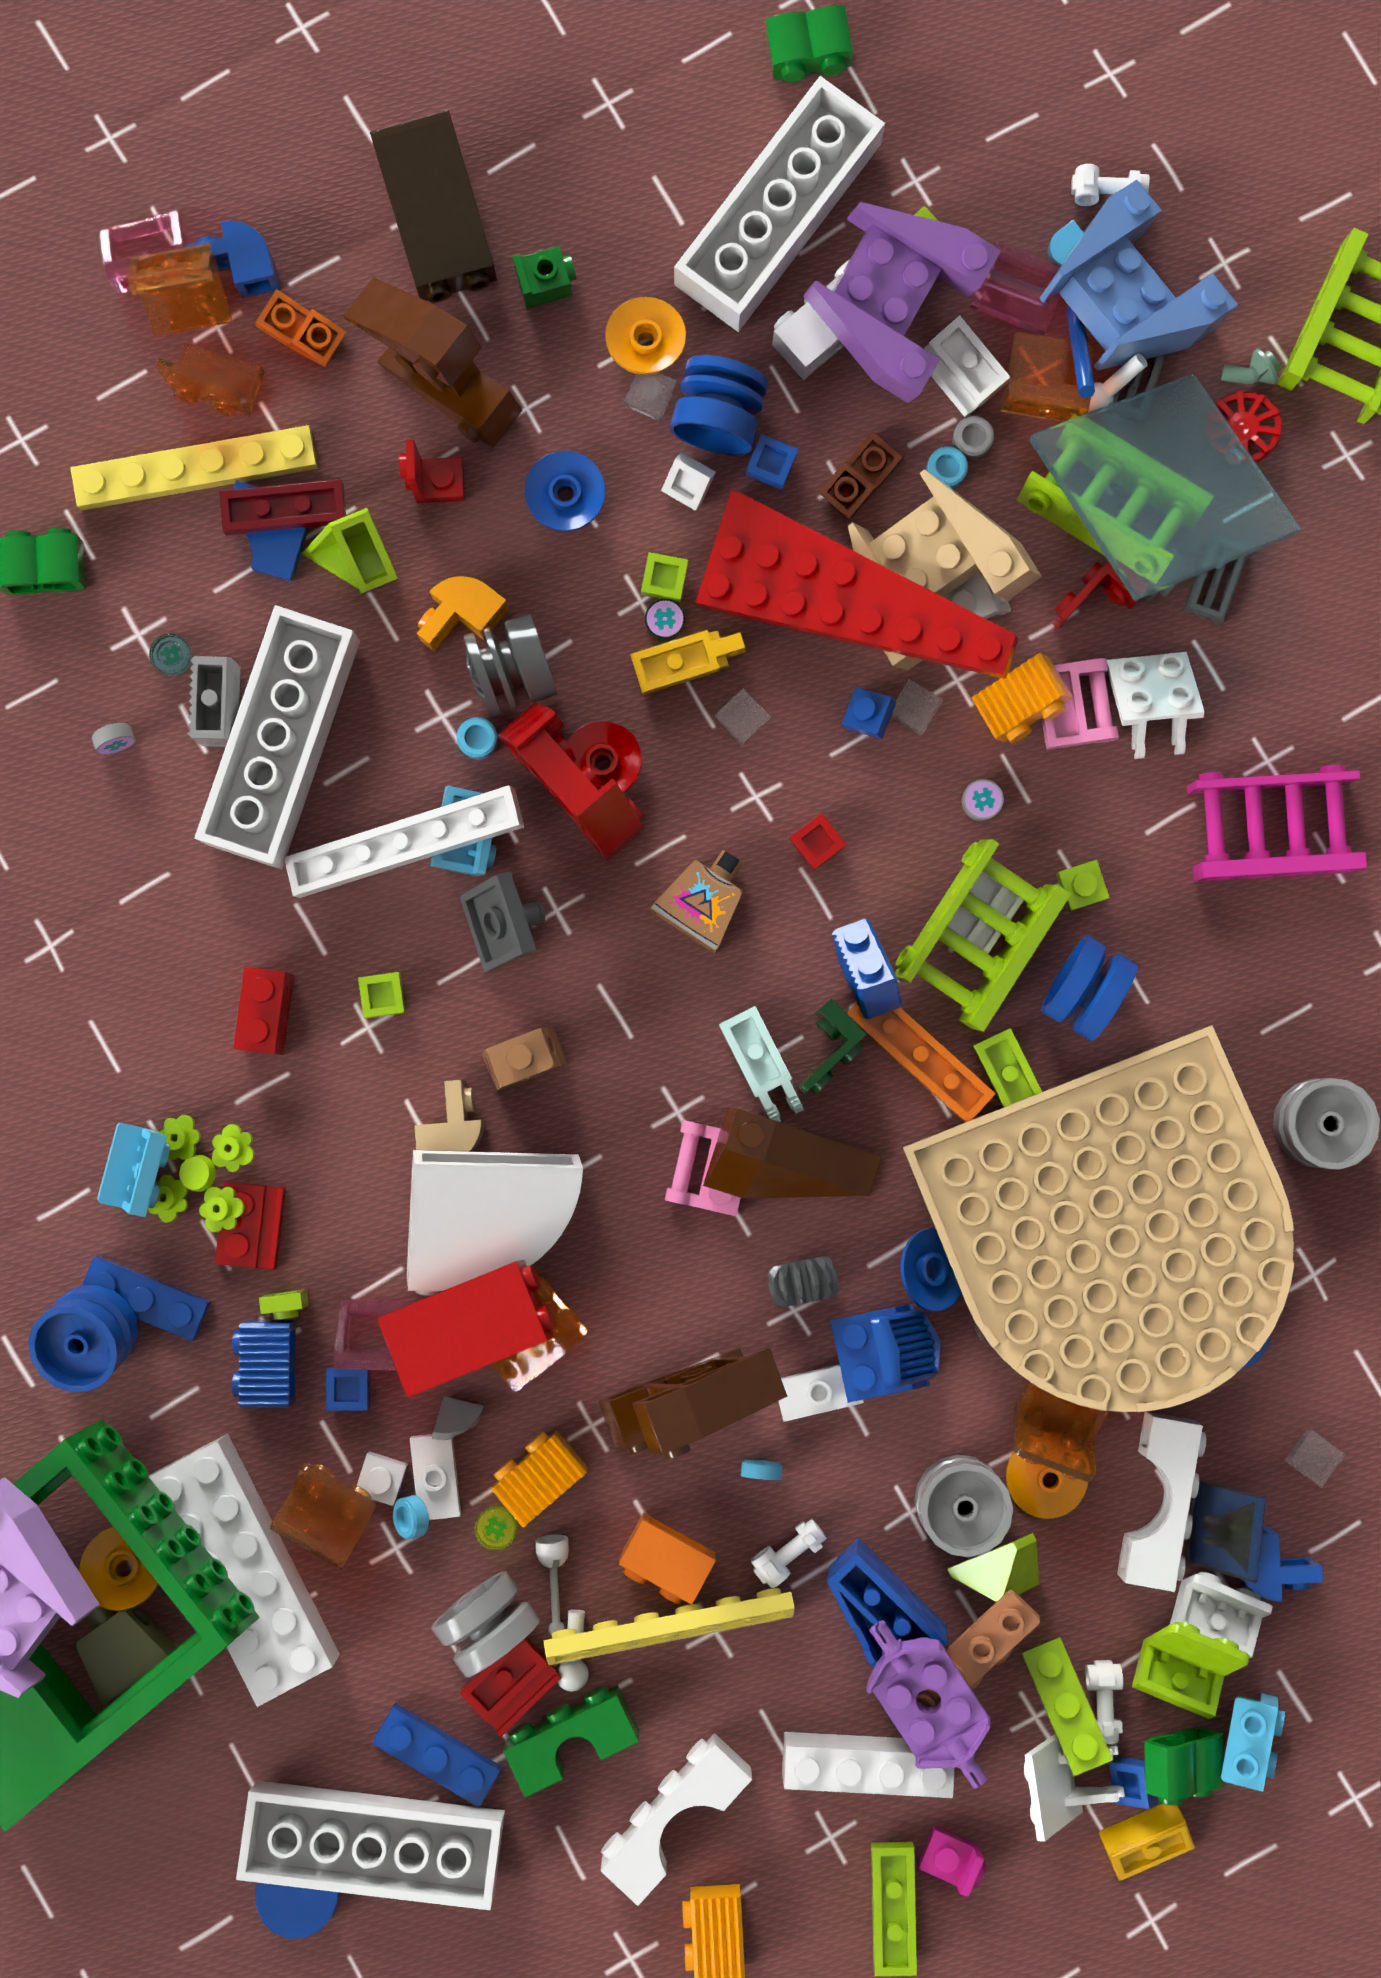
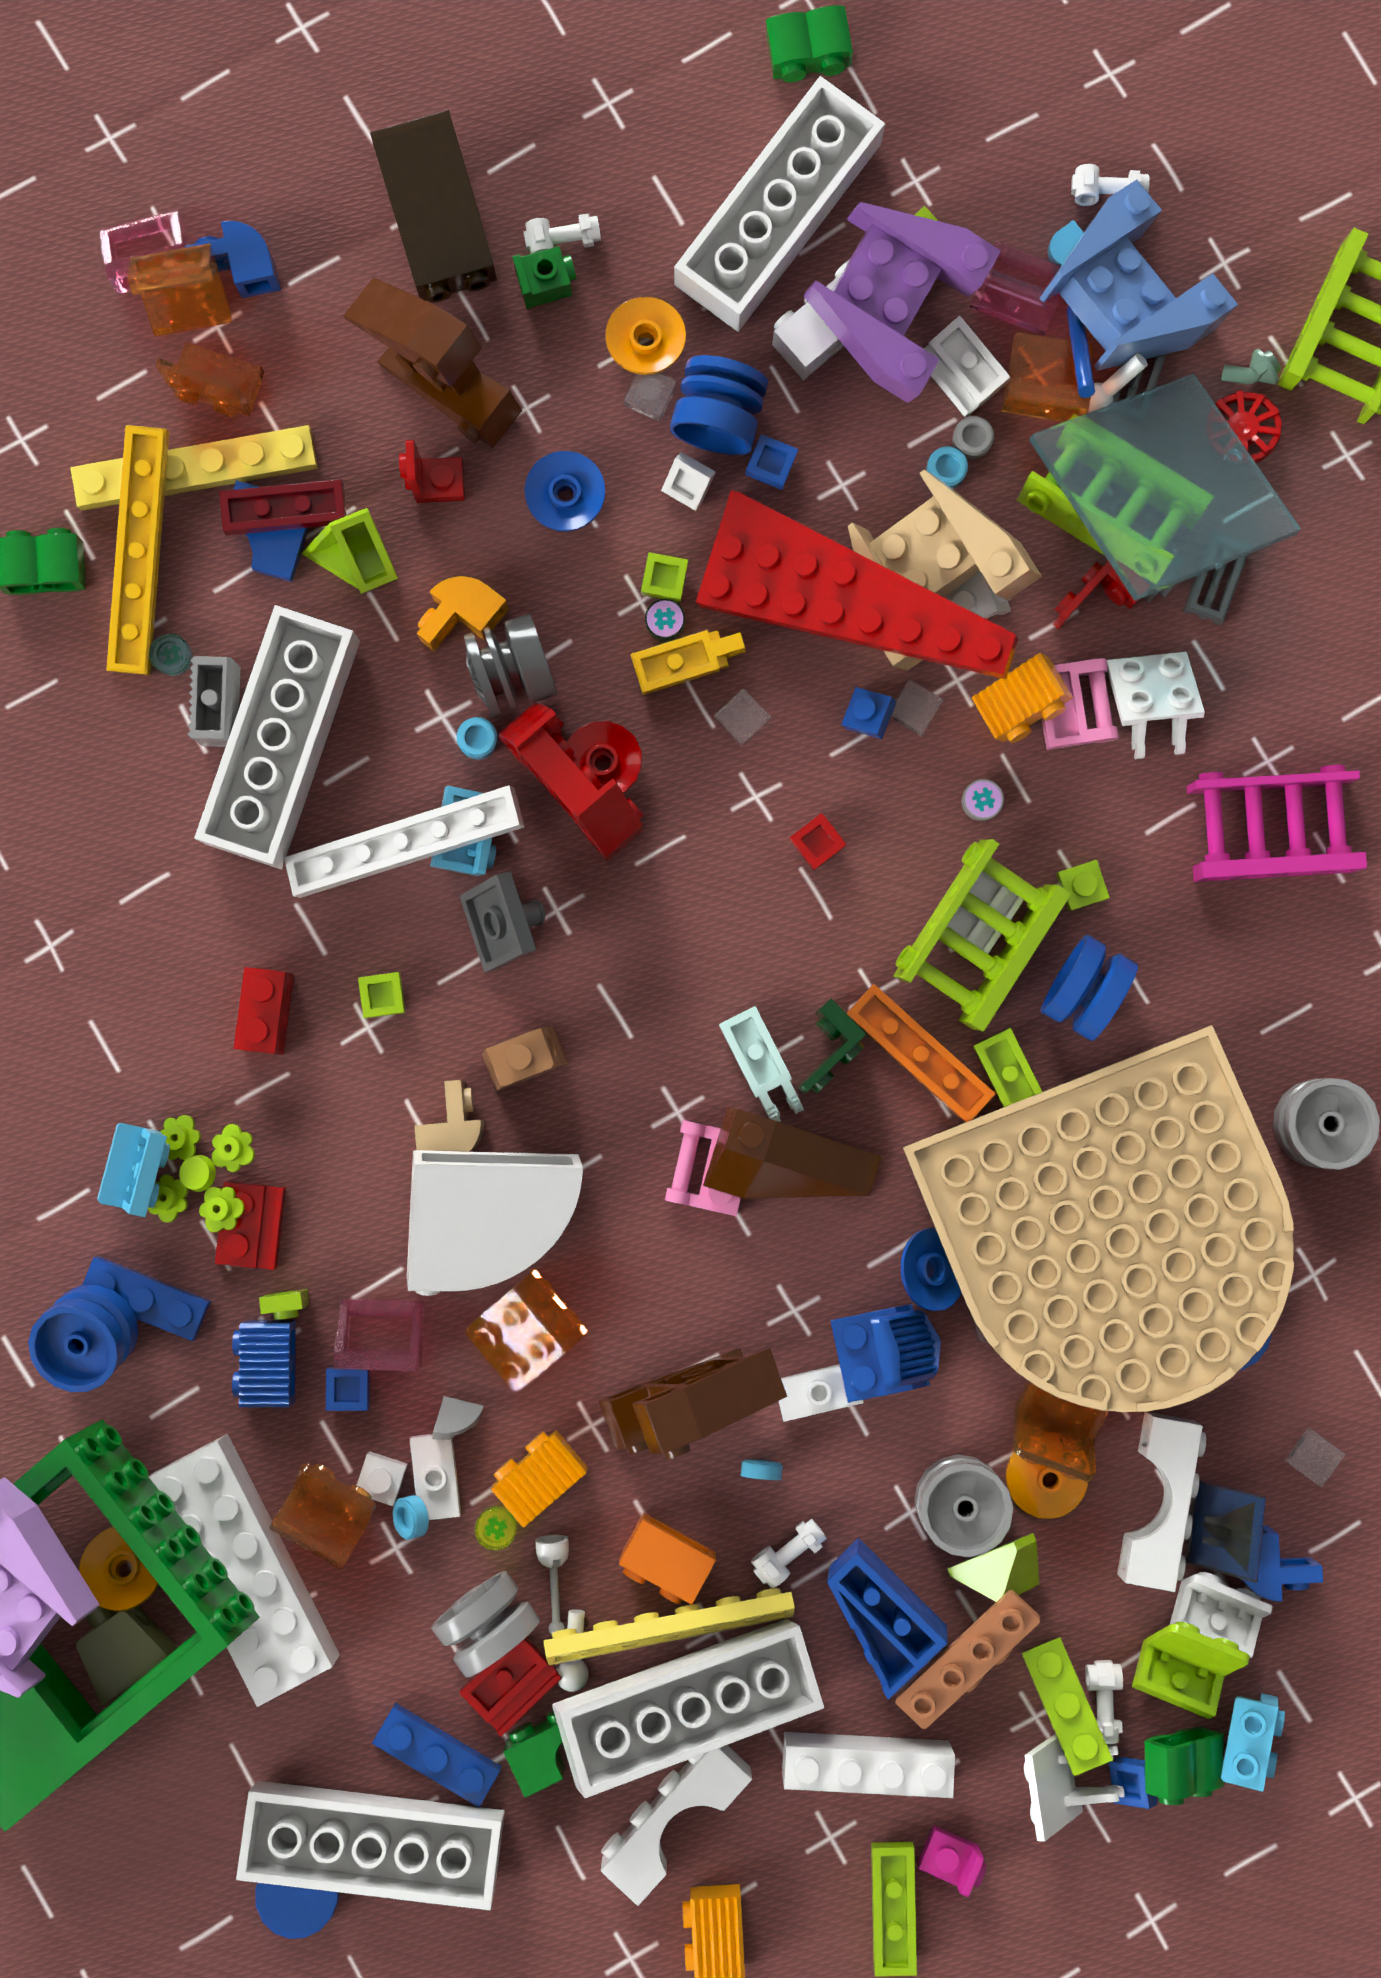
(113, 738): light grey tile -> none
(137, 549): none -> yellow tile
(300, 329): orange slope -> none
(467, 1327): red brick -> none
(542, 237): none -> white bar
(687, 1707): none -> white brick
(702, 901): medium nougat torso -> none
(803, 1281): dark grey gear -> none
(861, 475): copper slope -> none
(867, 968): blue brick -> none
(936, 1734): medium lavender plate -> none
(1146, 1840): yellow slope -> none

